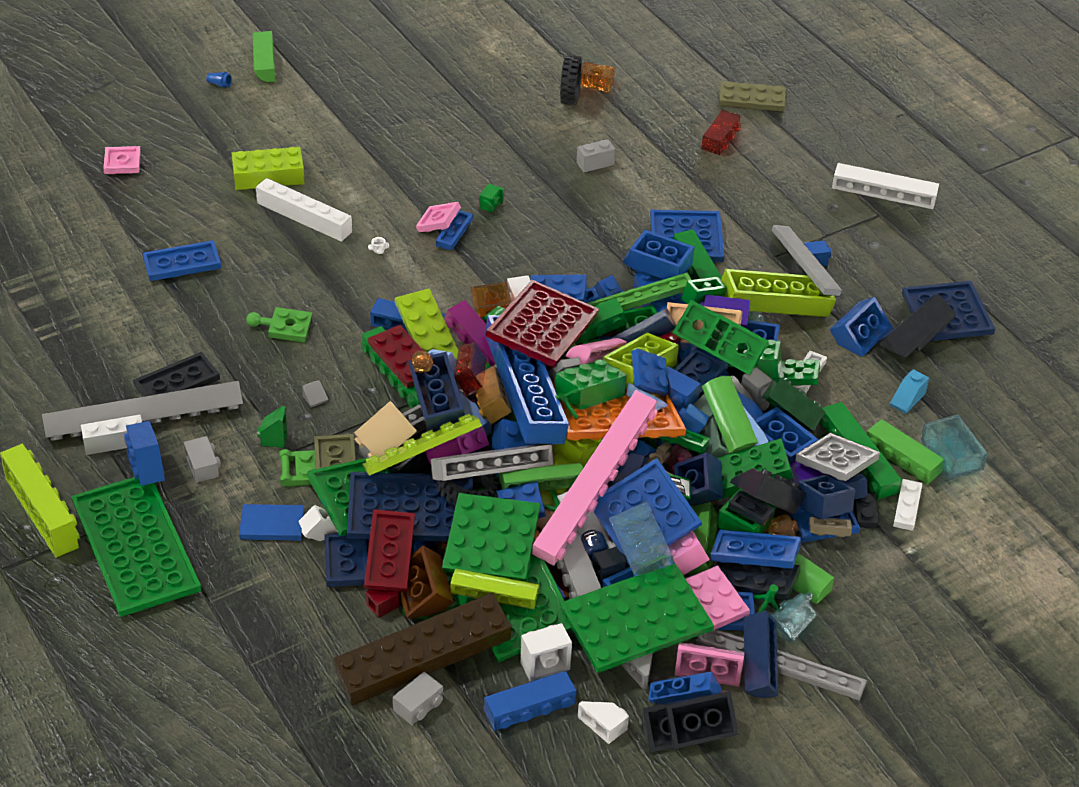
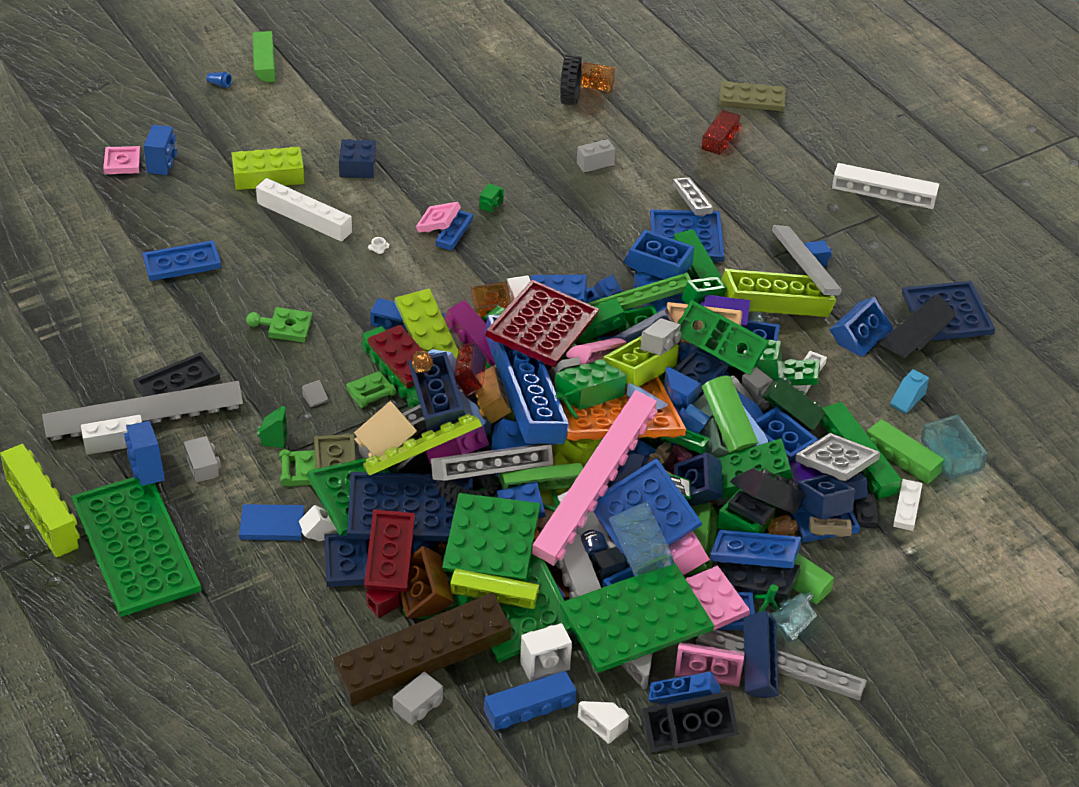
(160, 149): none -> blue brick
(357, 158): none -> dark blue brick
(370, 389): none -> bright green plate
(650, 372): blue plate -> none
(660, 336): none -> light grey brick
(692, 196): none -> light grey plate

